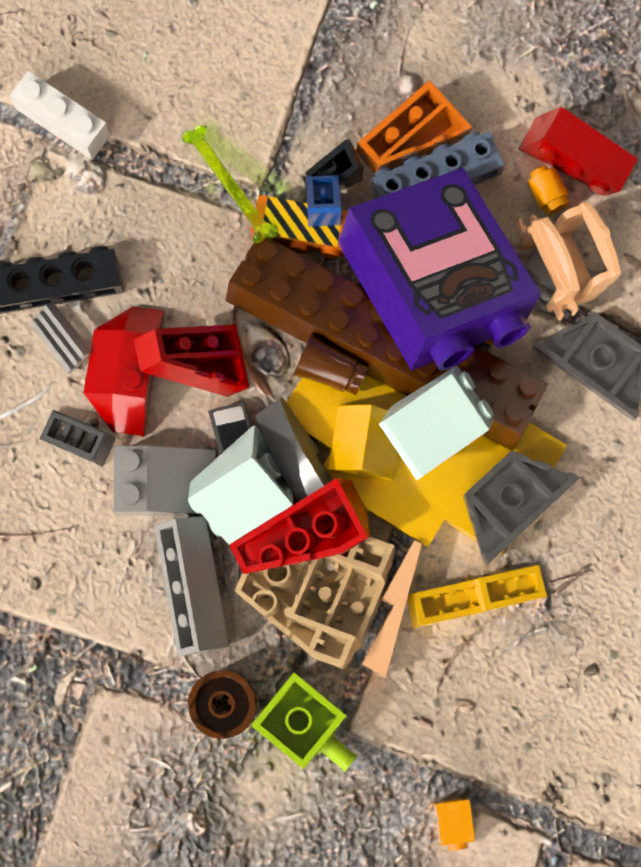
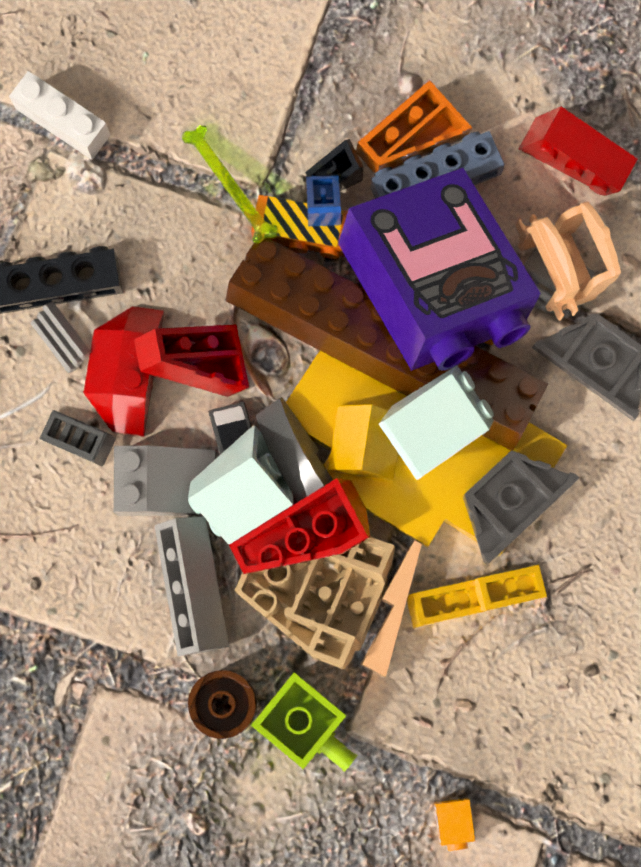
(330, 367): reddish brown plant -> none
(548, 190): light orange brick -> none

